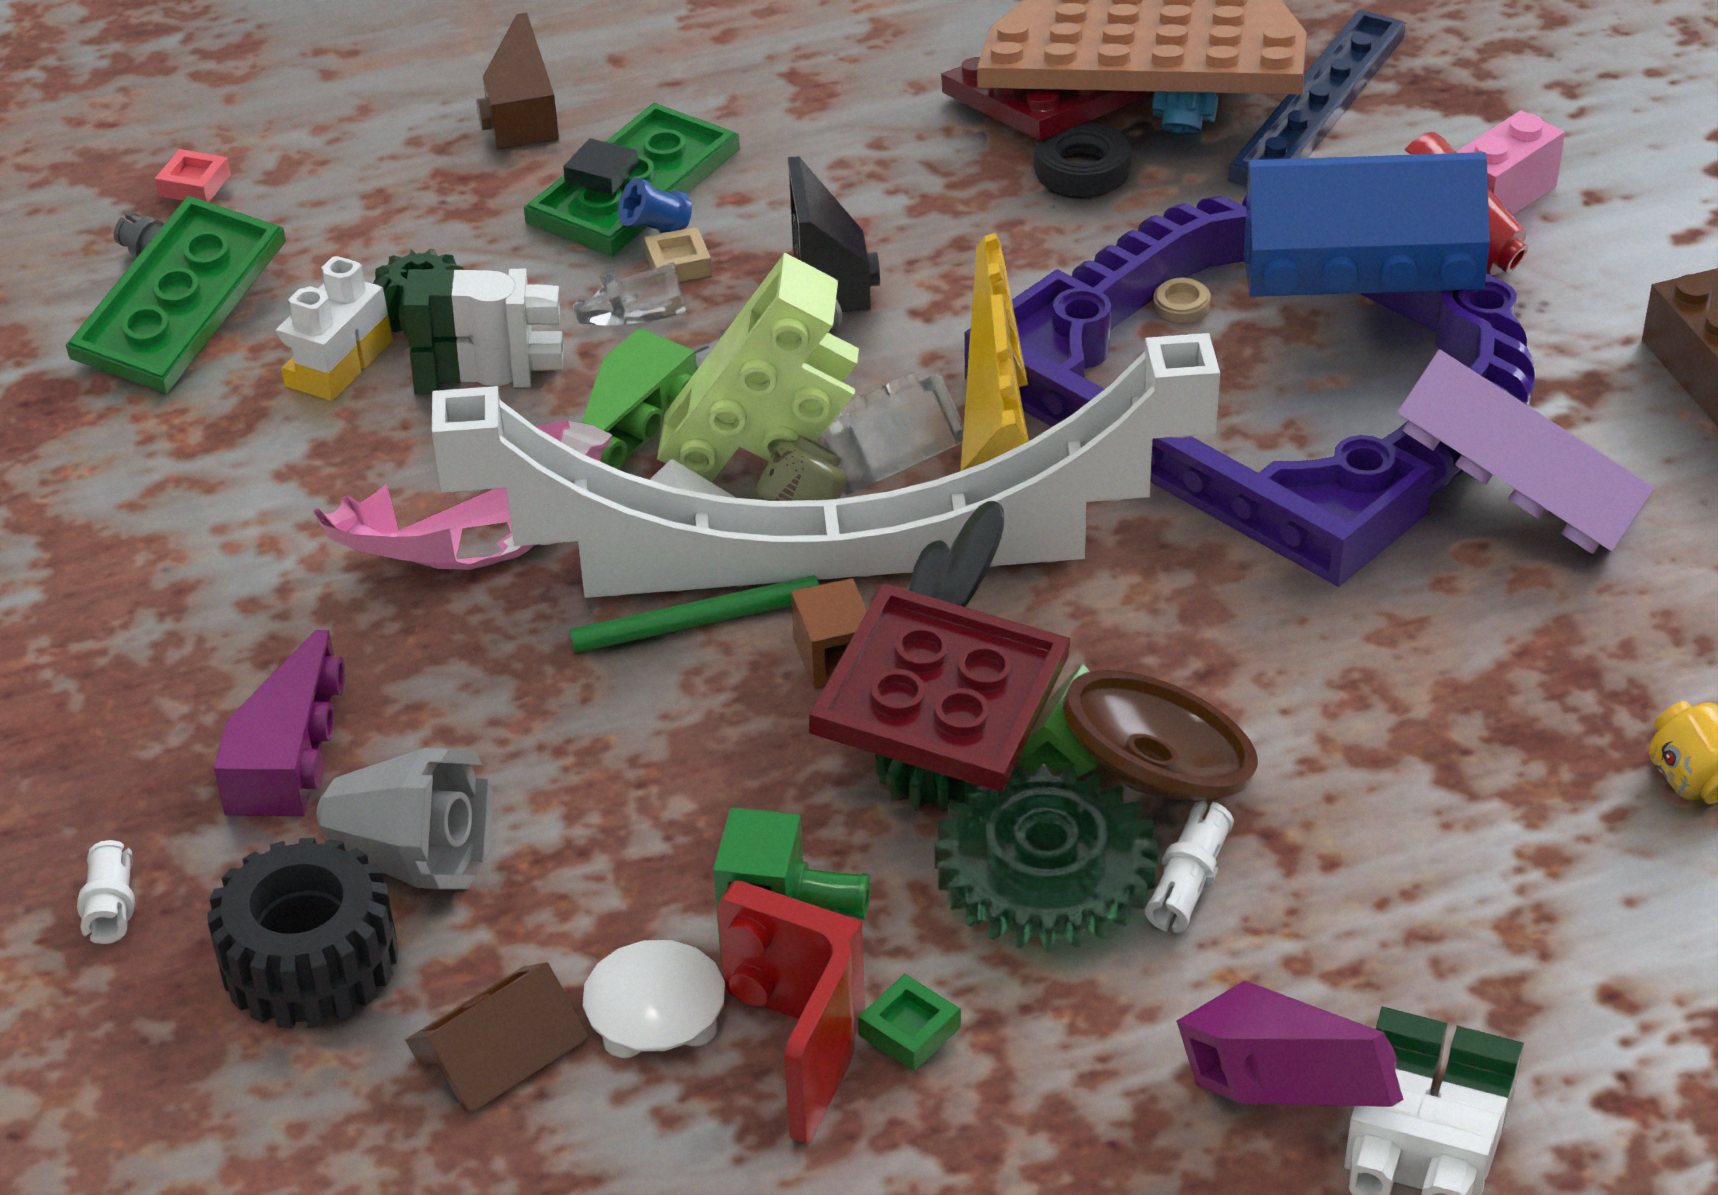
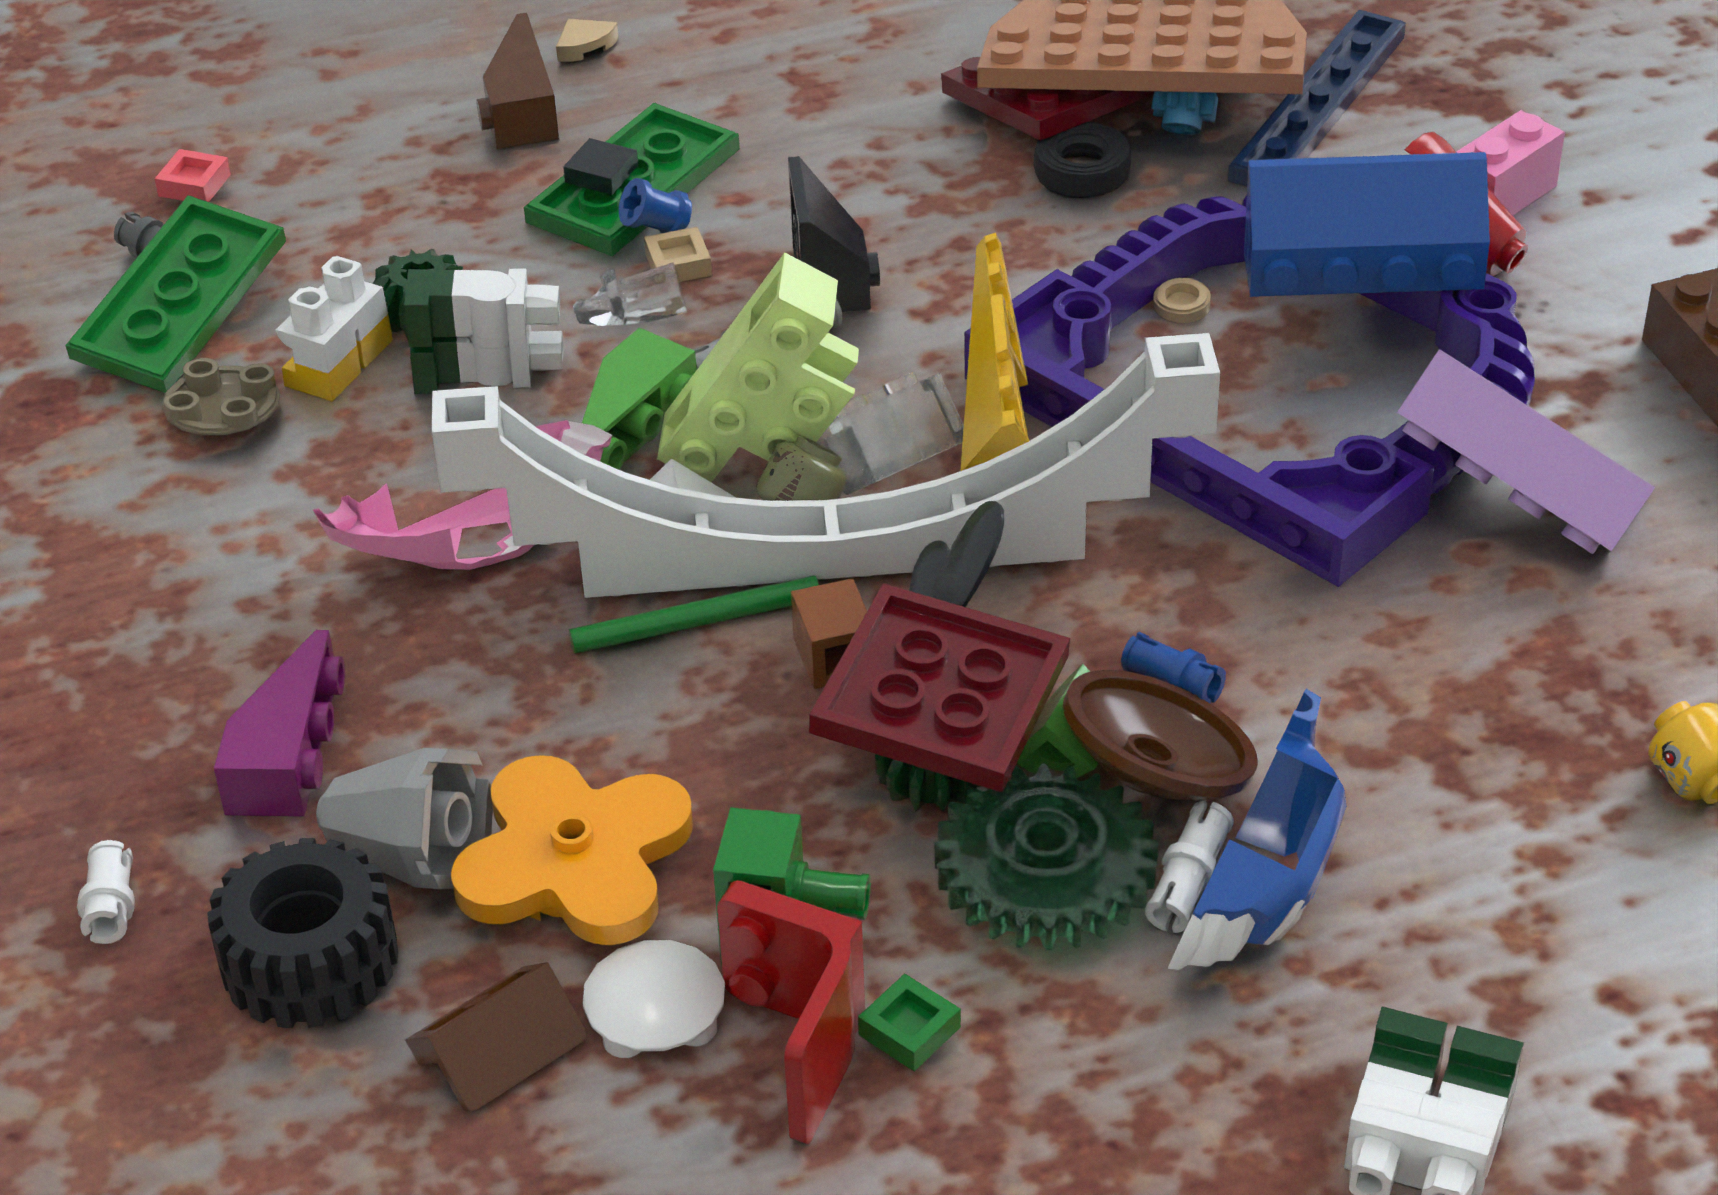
(221, 398): none -> dark tan dish
(573, 850): none -> light orange plant
(585, 36): none -> tan tile
(1183, 669): none -> blue pin
(1287, 1052): magenta slope -> none
(1292, 812): none -> blue animal

